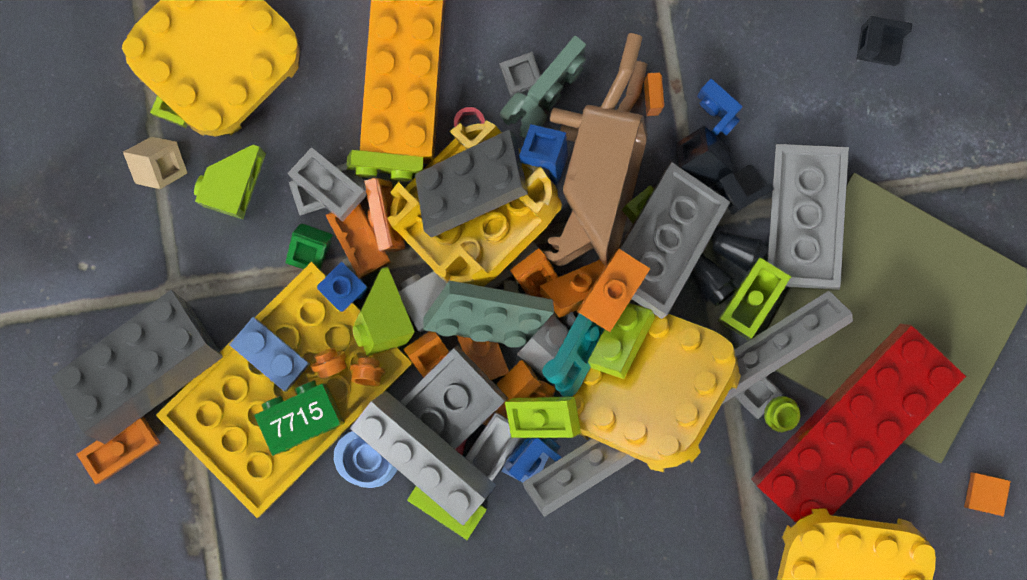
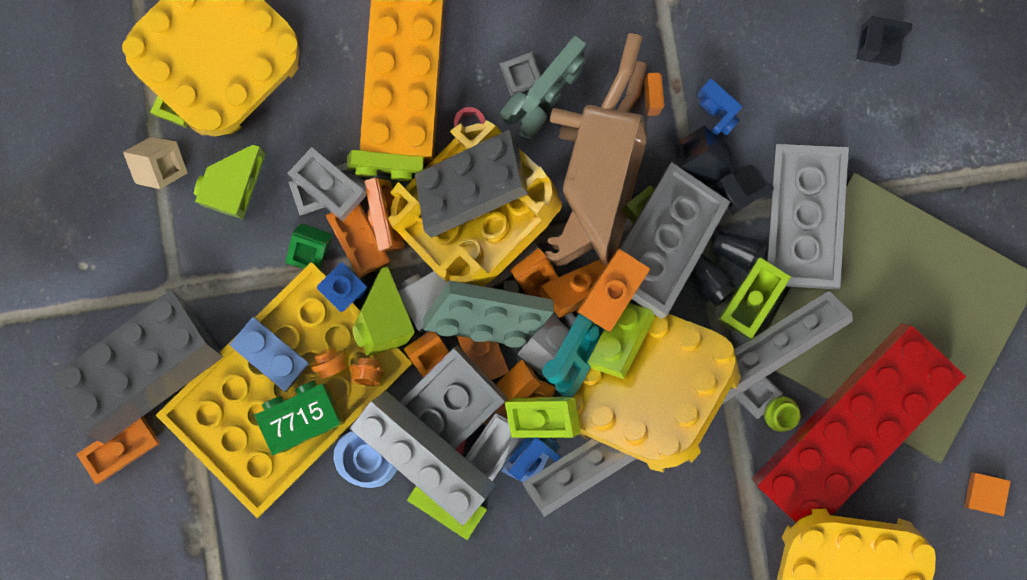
(545, 149): blue panel -> none

